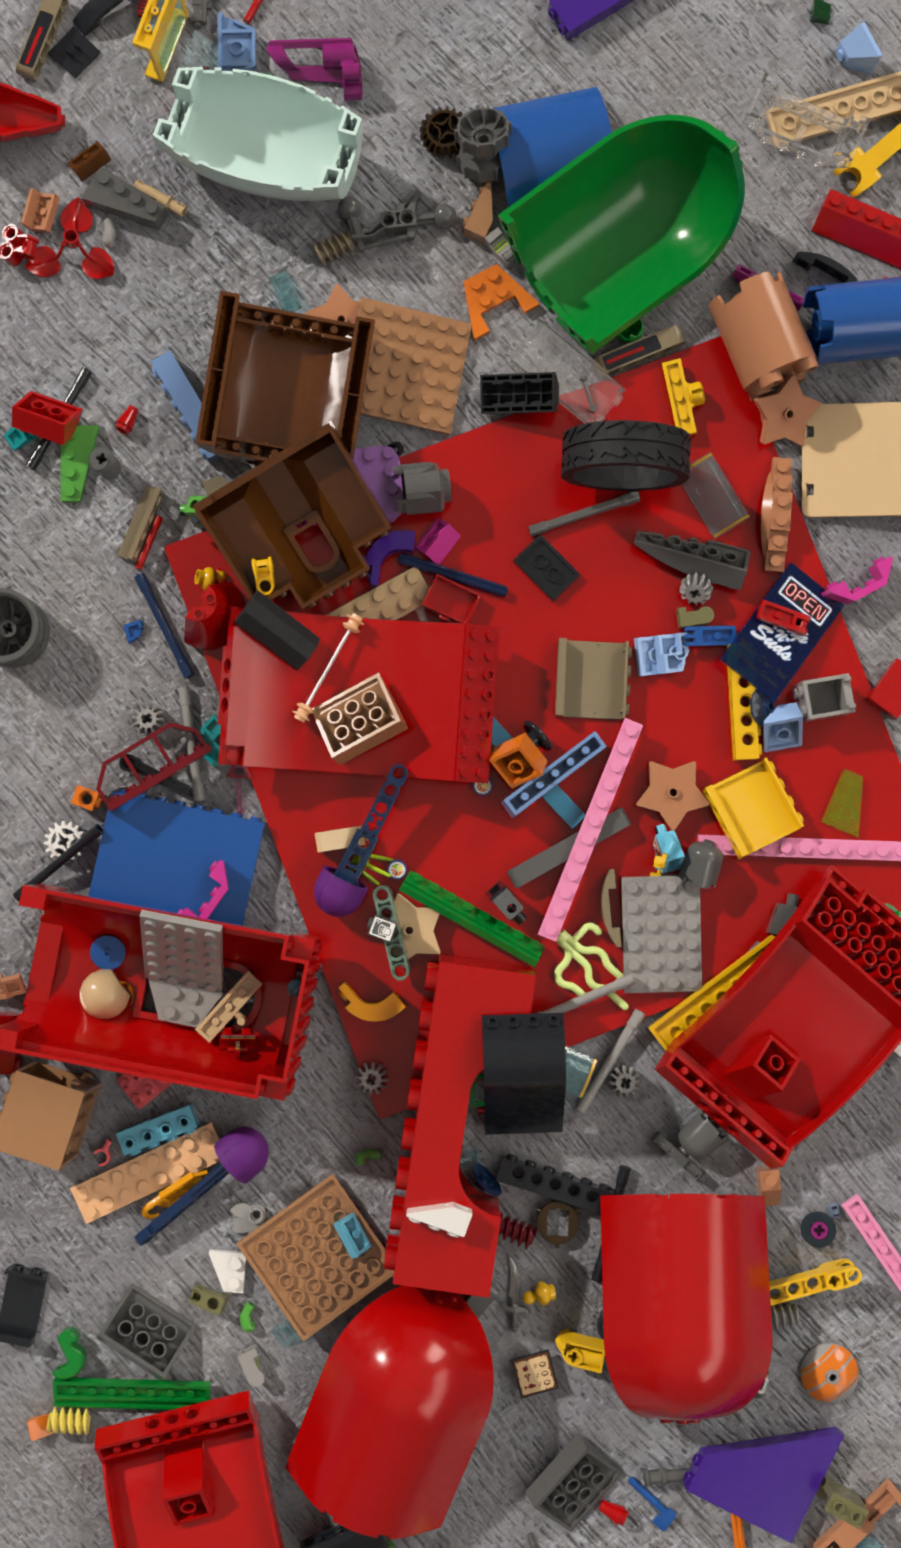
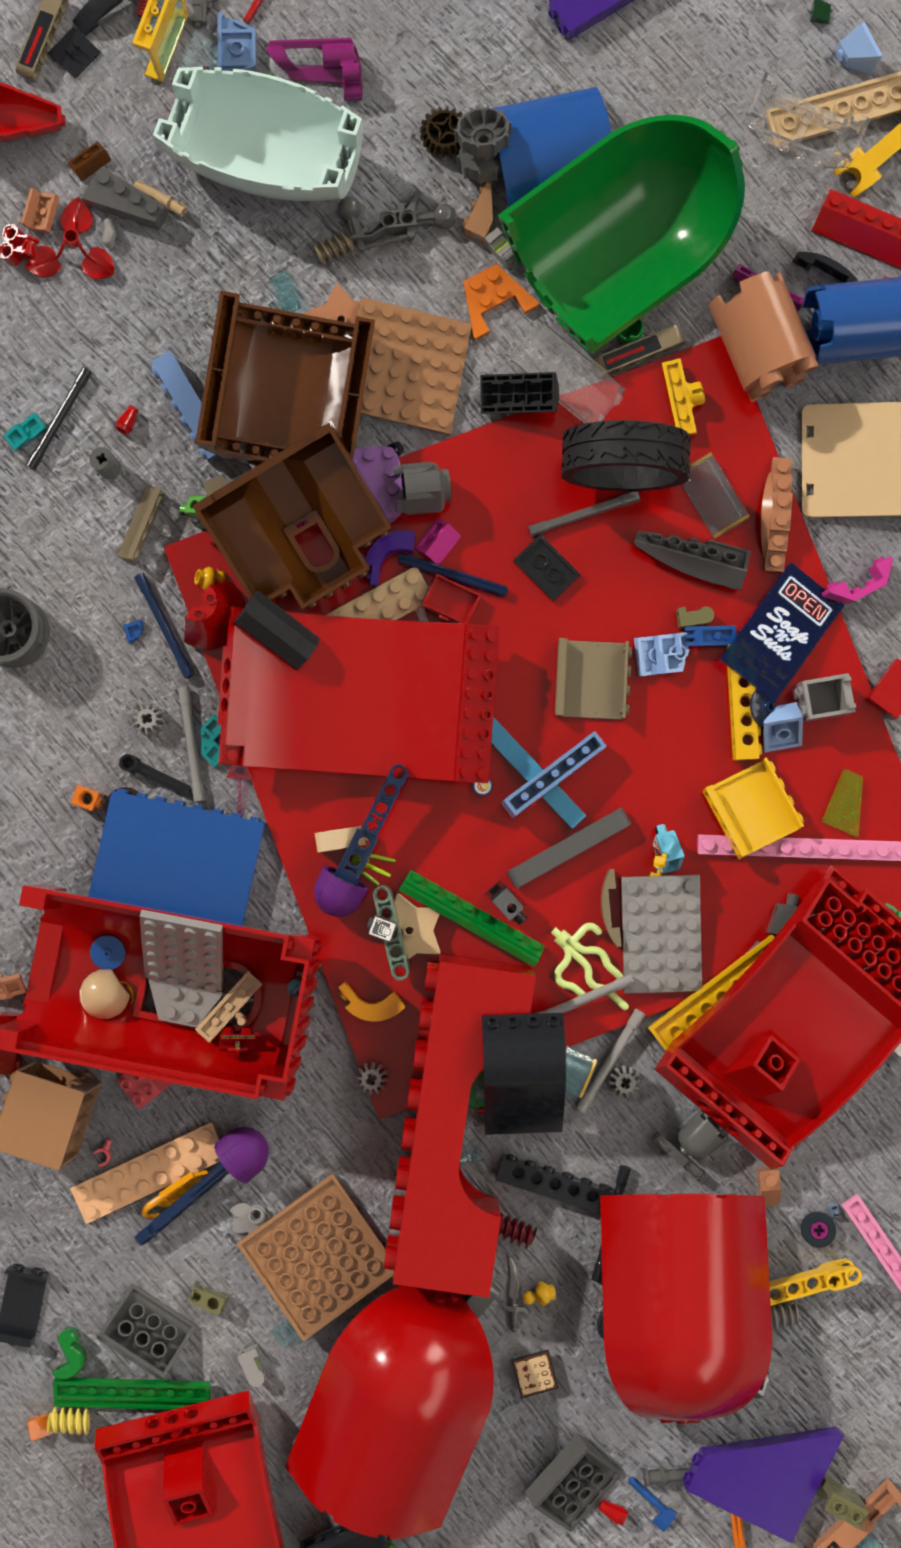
(46, 417): red slope -> none
(61, 834): white gear -> none
(76, 462): bright green wing -> none
(90, 836): black piece -> none
(148, 543): red bar -> none
(151, 780): dark red plate -> none
(159, 1128): medium azure brick -> none
(219, 874): dark pink slope -> none
(230, 1269): white wing -> none
(245, 1320): bright green arm -> none
(264, 574): yellow piece -> none
(351, 626): axle -> none
(352, 1235): medium azure slope -> none
(359, 719): medium nougat slope -> none
(367, 1154): bright green arm -> none
(397, 869): tile -> none
(444, 1216): white slope -> none
(486, 1180): dark blue dish -> none
(519, 757): orange piece -> none
(573, 1222): dark brown piece -> none
(581, 1350): yellow piece -> none
(590, 829): bright pink plate -> none
(592, 408): dark grey hinge -> none
(658, 796): nougat plate -> none
(696, 588): light grey gear -> none
(702, 864): dark grey cylinder -> none
(783, 617): red plate -> none
(785, 412): nougat plate -> none
(821, 1363): orange dish -> none

